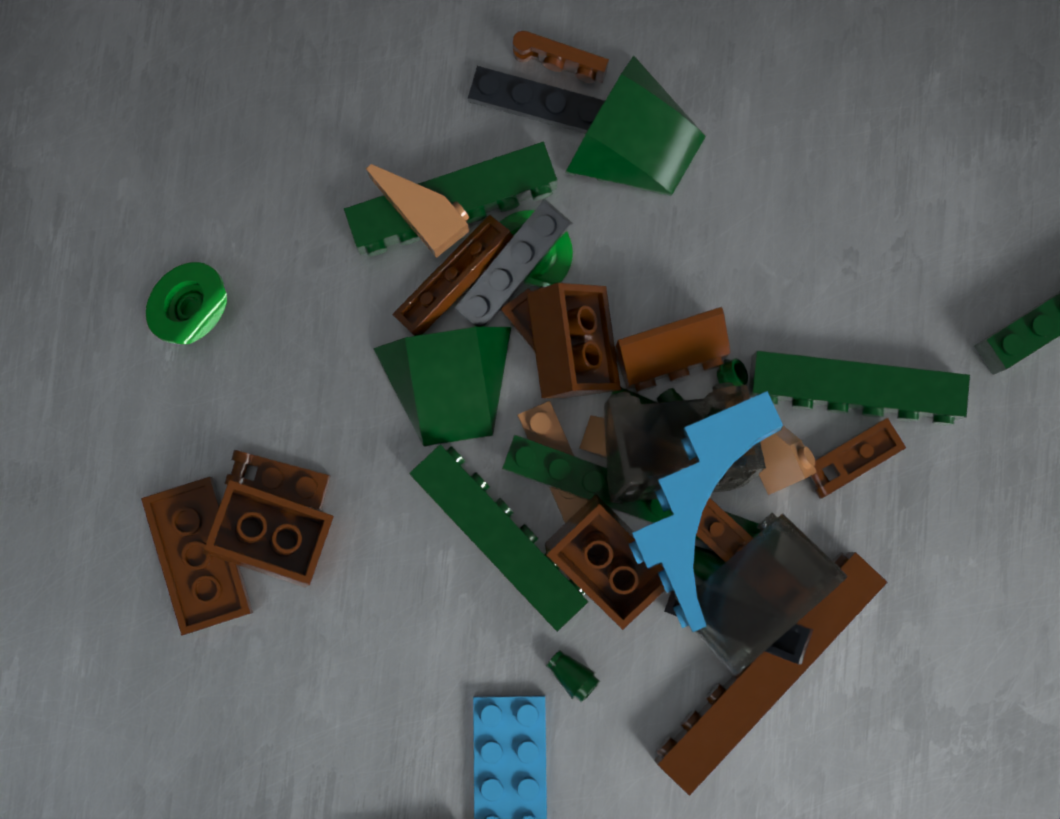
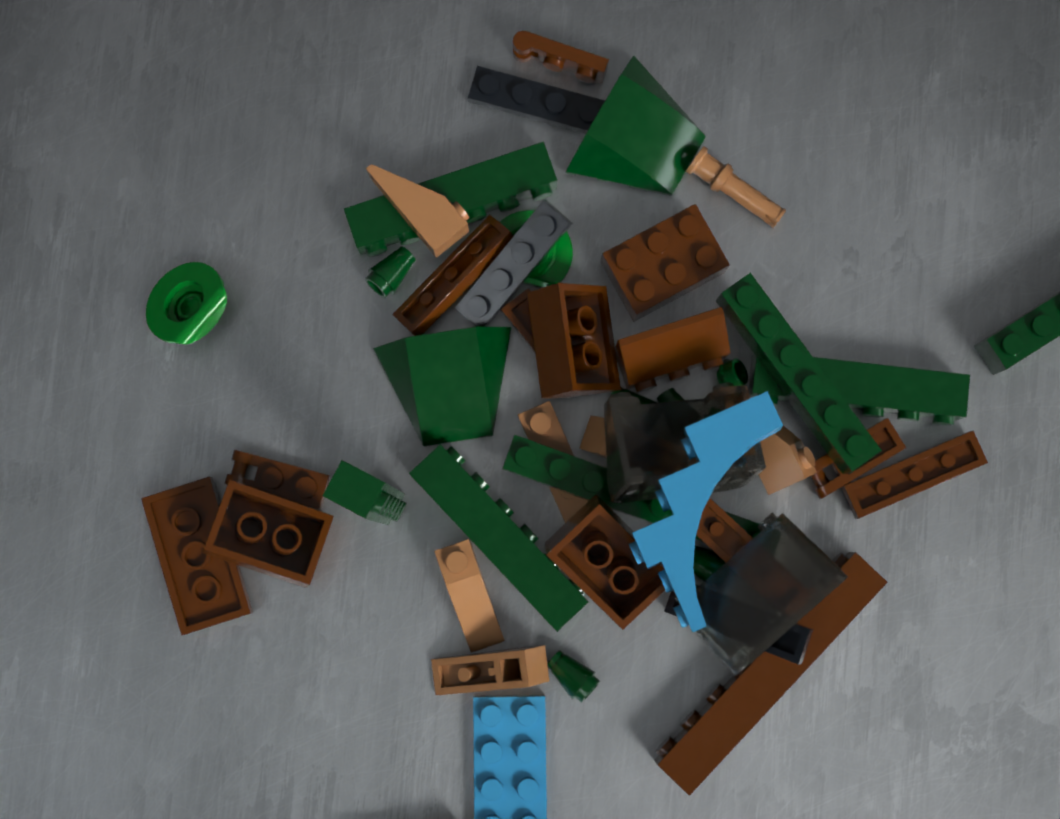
(365, 494): none -> dark green brick
(389, 273): none -> dark green cone
(469, 595): none -> medium nougat slope
(490, 670): none -> medium nougat slope
(664, 262): none -> reddish brown brick
(721, 178): none -> medium nougat pin
(797, 374): none -> dark green brick
(914, 474): none -> reddish brown plate

